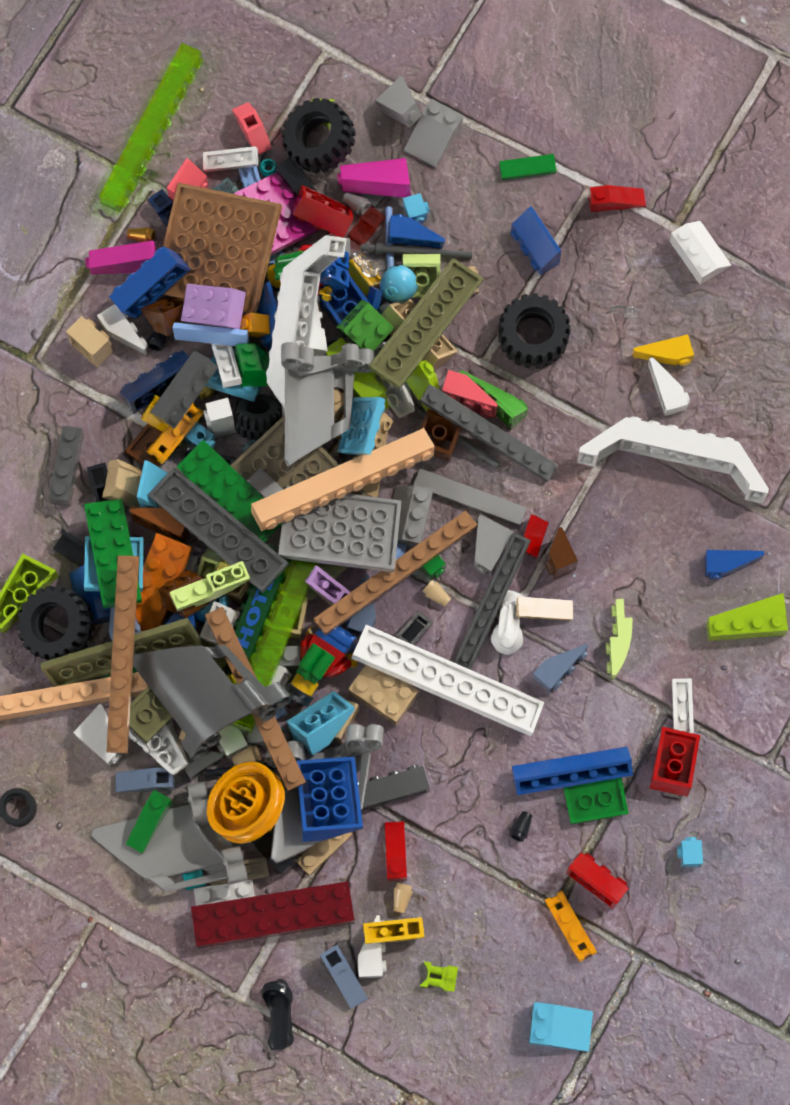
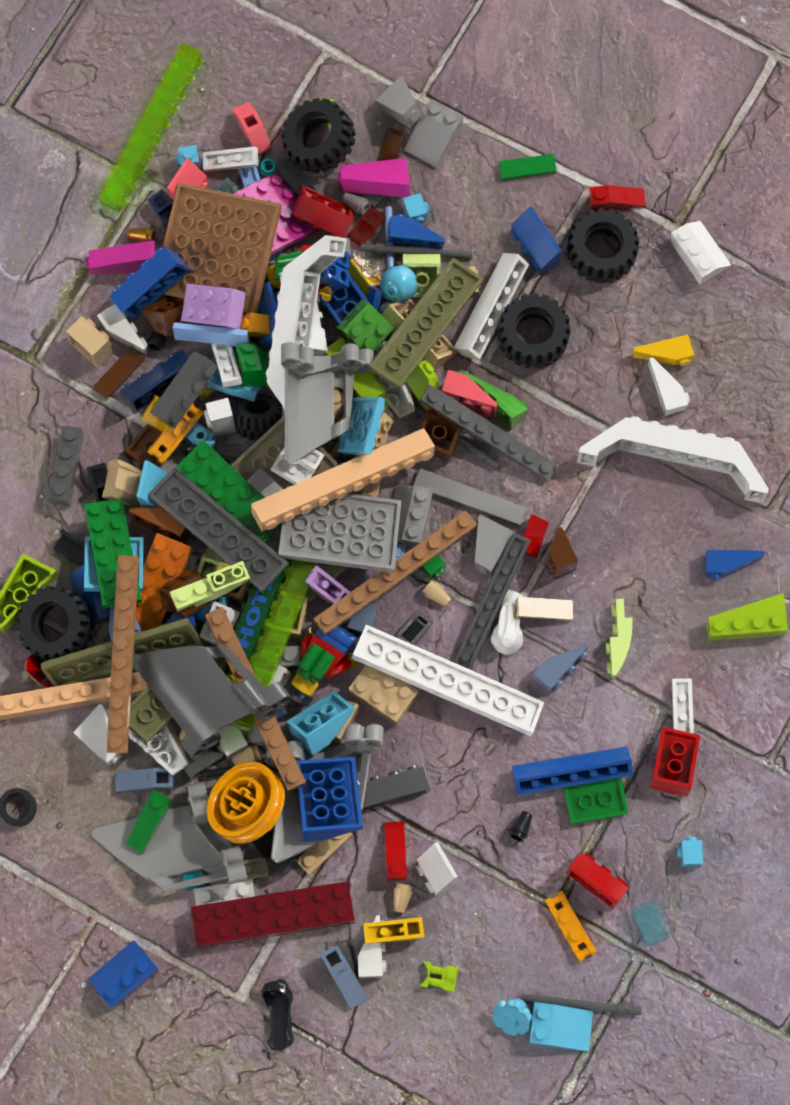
(33, 672): none -> shield
(119, 373): none -> reddish brown tile
(123, 974): none -> blue slope
(188, 152): none -> medium azure brick
(300, 469): none -> white slope
(392, 144): none -> reddish brown slope
(436, 869): none -> white slope
(491, 305): none -> white brick
(512, 1016): none -> medium azure plant
(607, 223): none -> black tyre
(619, 1009): none -> dark grey bar
(649, 923): none -> clear light blue brick

